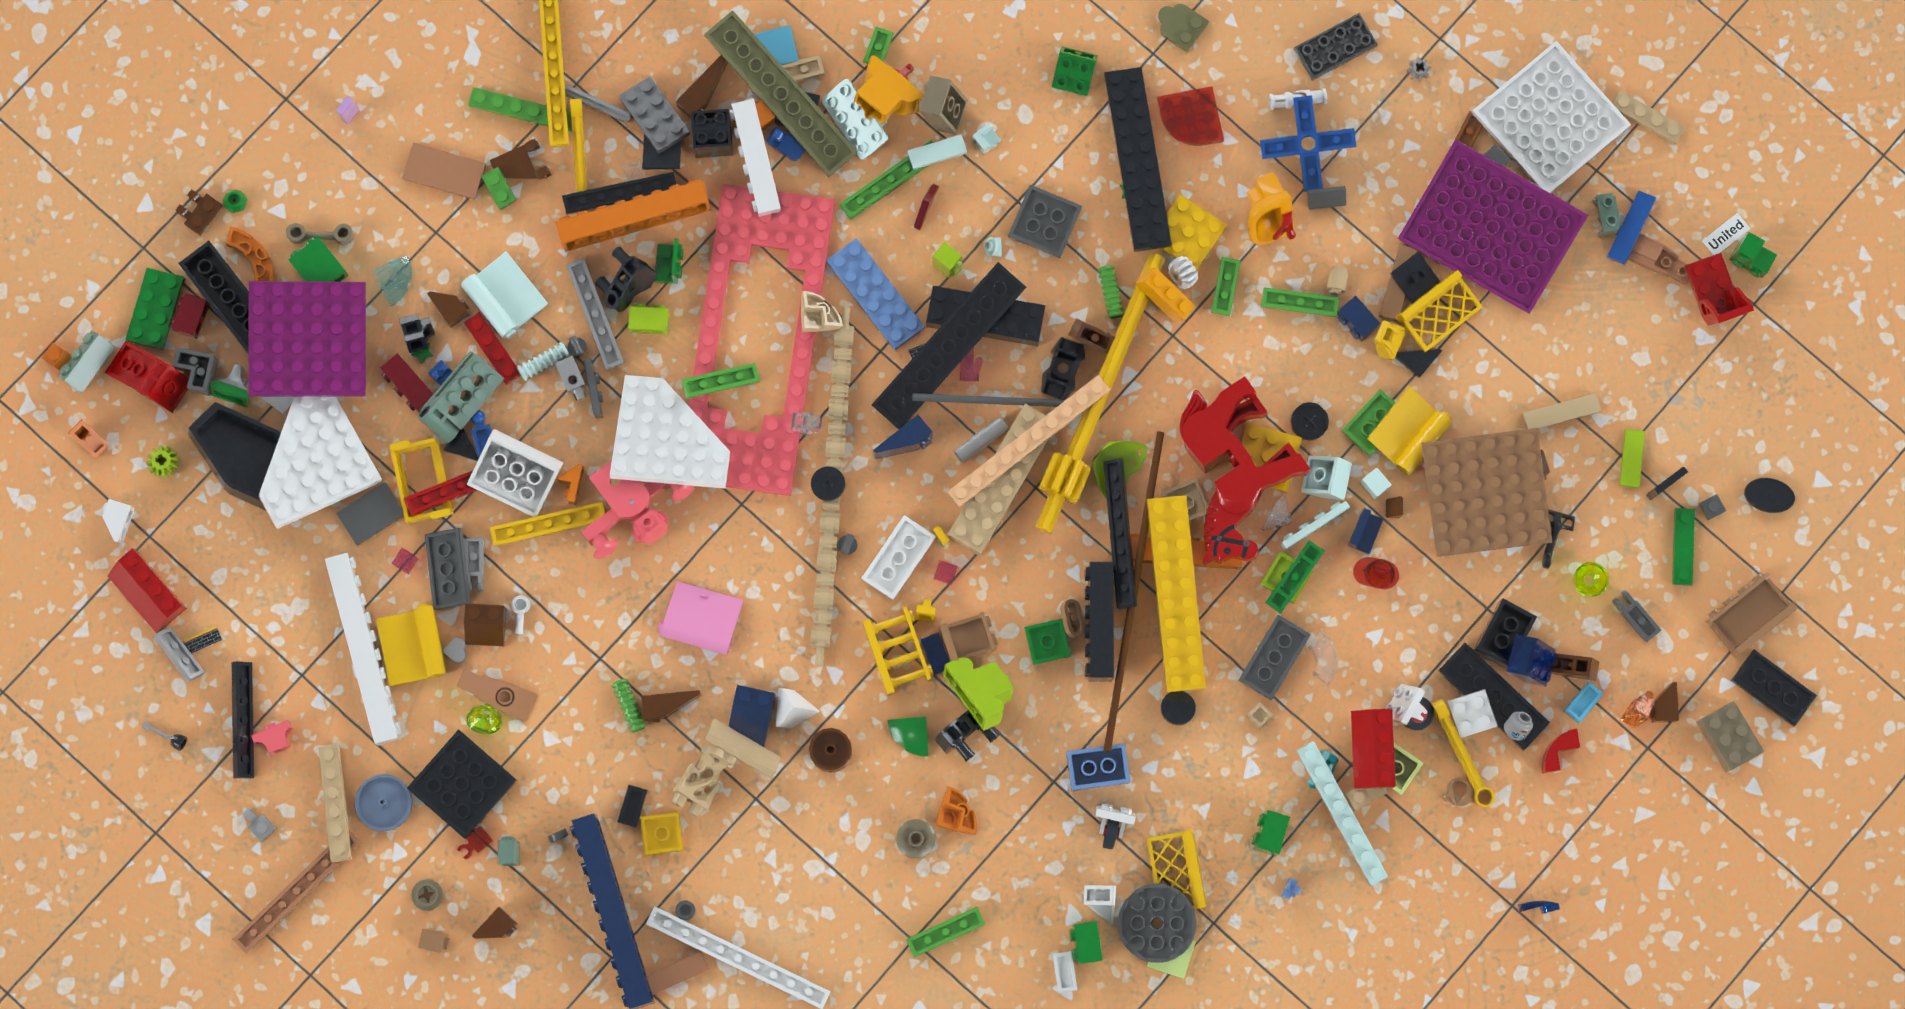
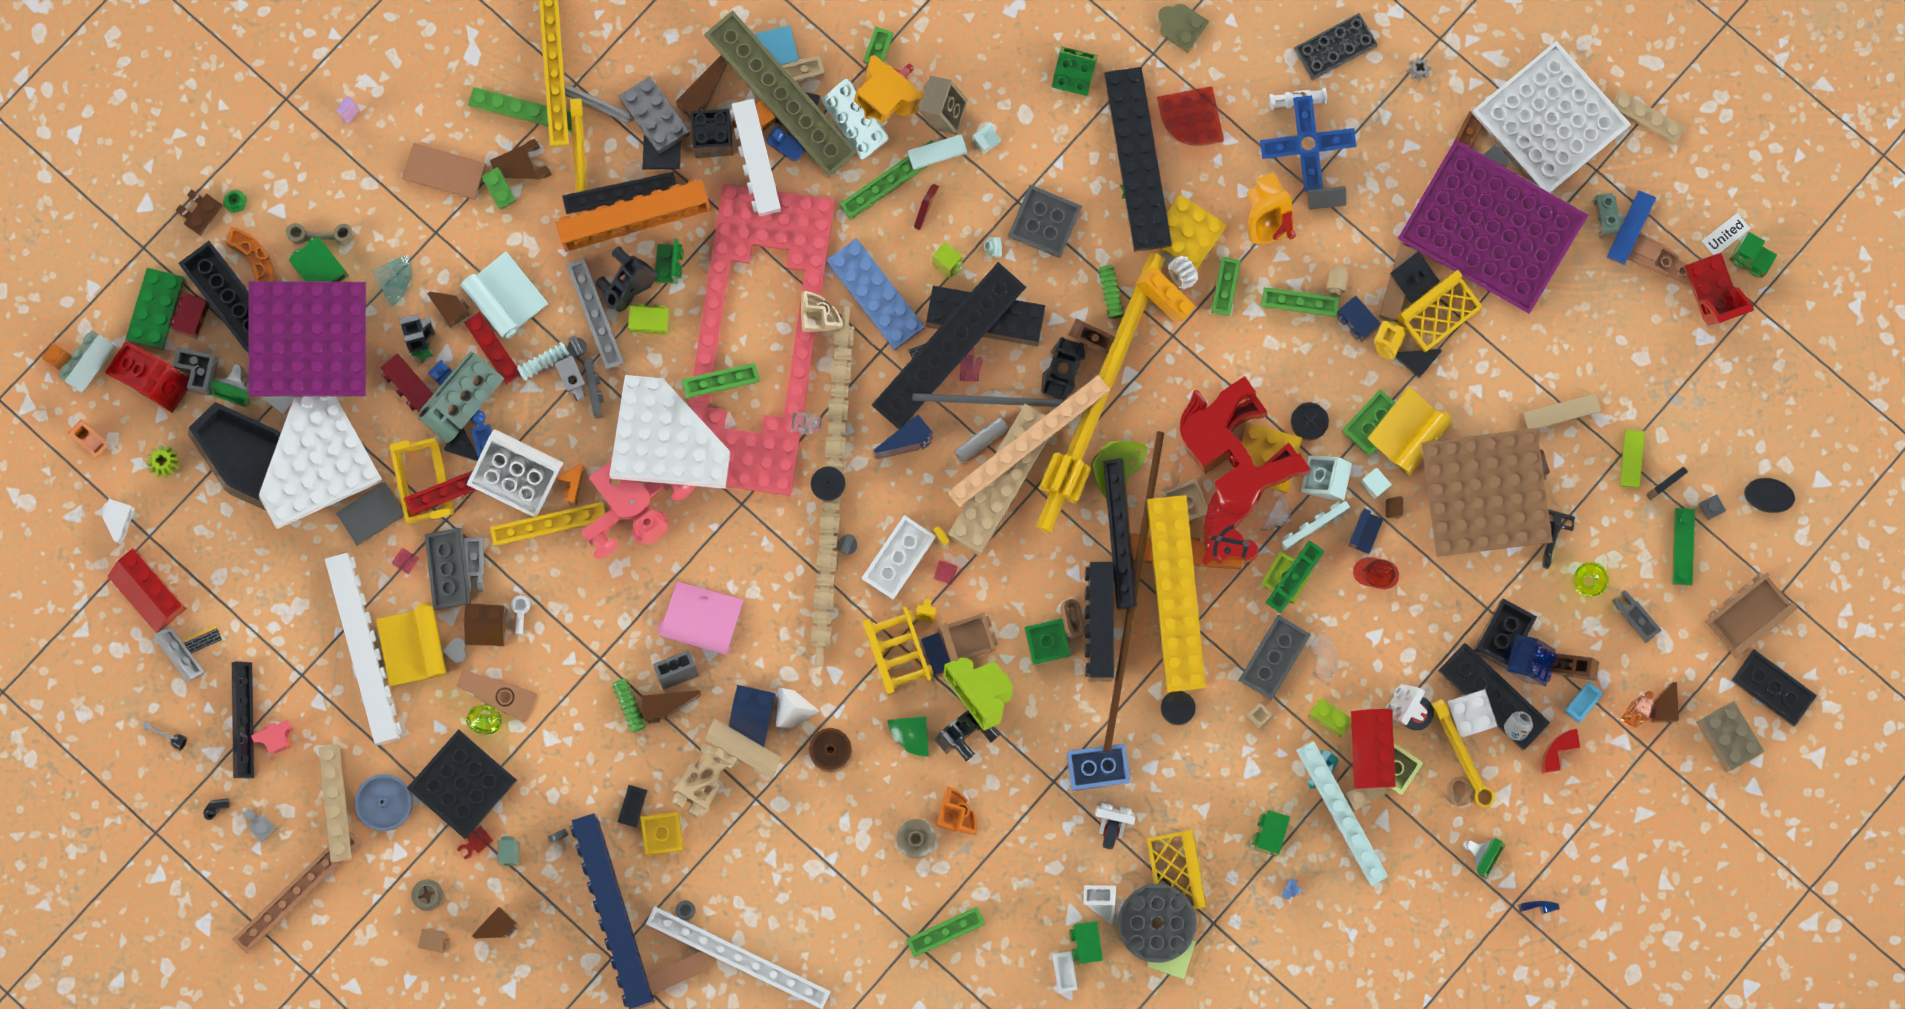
(214, 806): none -> black arm
(675, 669): none -> dark grey brick
(1330, 717): none -> lime brick
(1485, 855): none -> green piece

